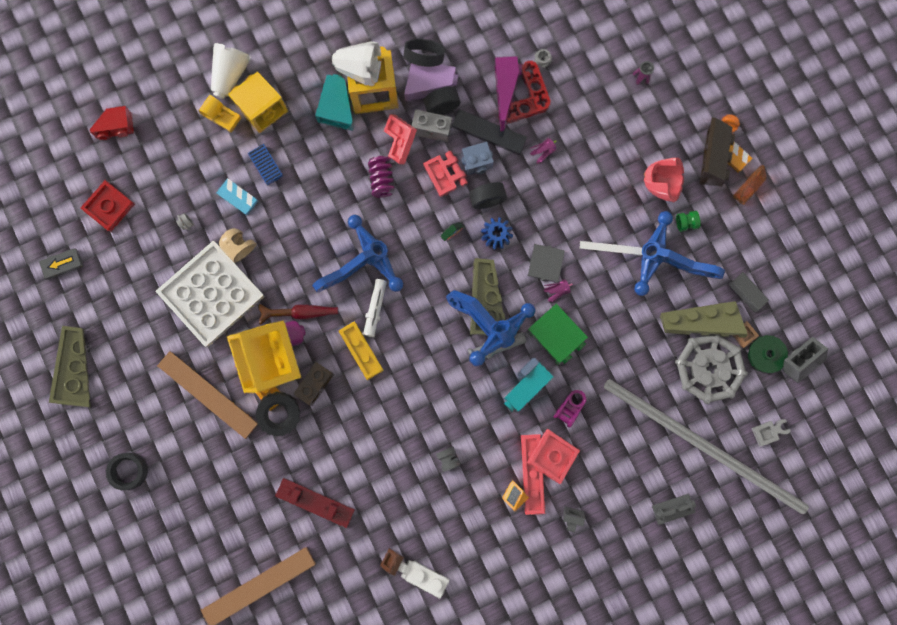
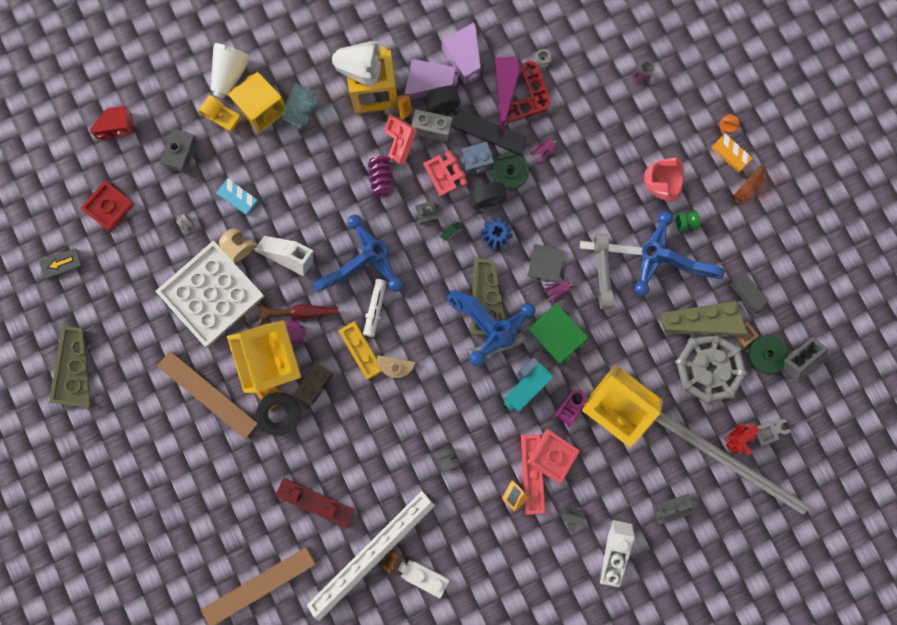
(112, 466): black tyre -> none
(179, 151): none -> dark grey brick
(265, 164): tile -> none
(287, 253): none -> white slope
(297, 106): none -> clear light blue bracket
(334, 104): teal slope -> none
(370, 556): none -> white plate
(394, 367): none -> tan plate
(404, 106): none -> light orange slope
(424, 60): black tyre -> none
(426, 212): none -> dark grey tile
(463, 53): none -> lavender slope
(512, 162): none -> dark green plate
(601, 247): none -> light grey piece
(617, 553): none -> white slope
(623, 406): none -> yellow piece
(717, 153): dark brown slope -> none
(741, 435): none -> red bracket

